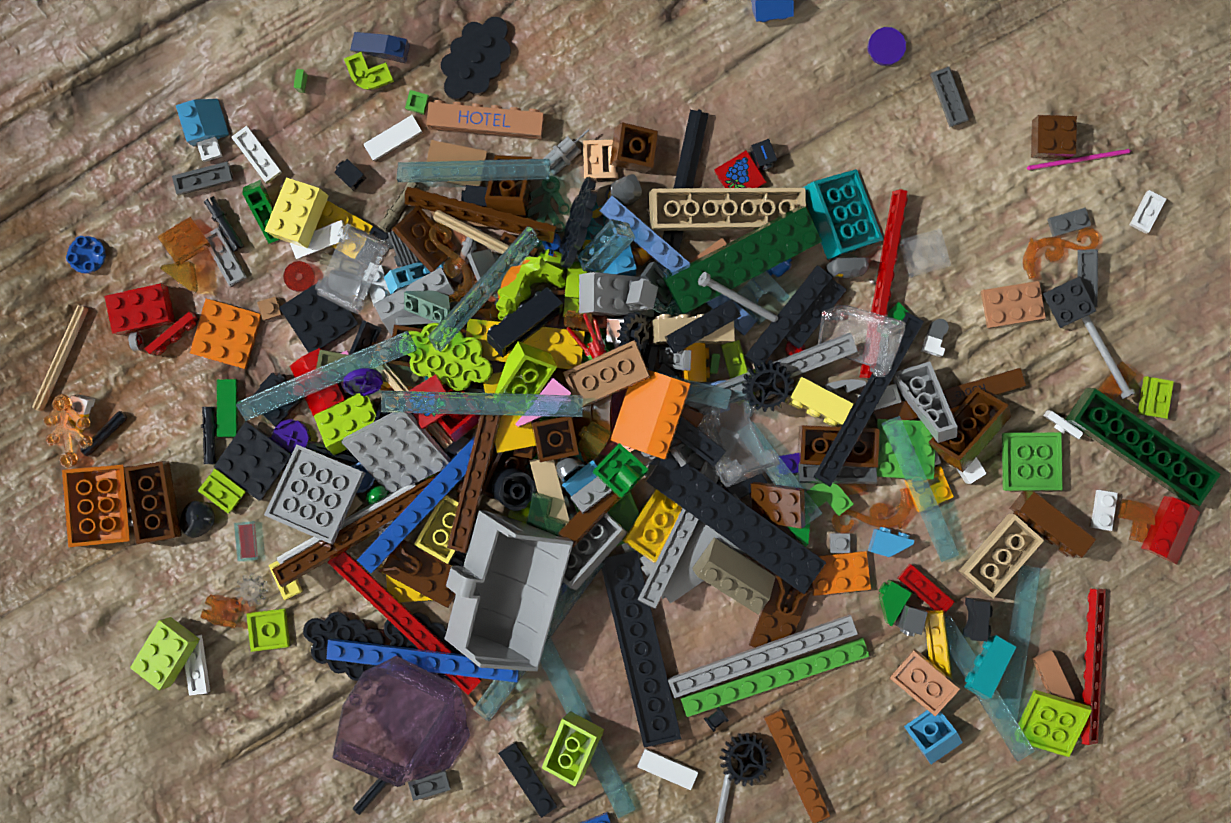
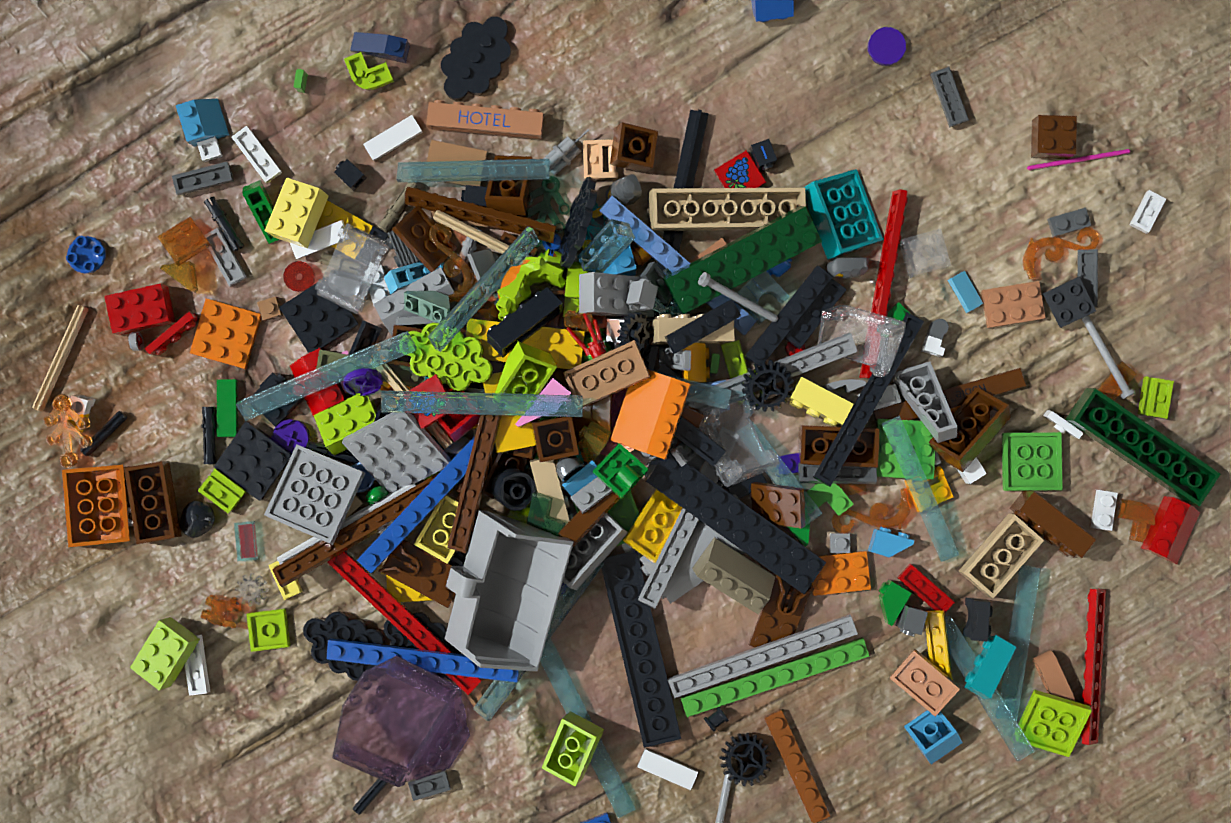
(417, 102): bright green plate -> none
(527, 779): black plate -> none
(965, 291): none -> medium azure slope

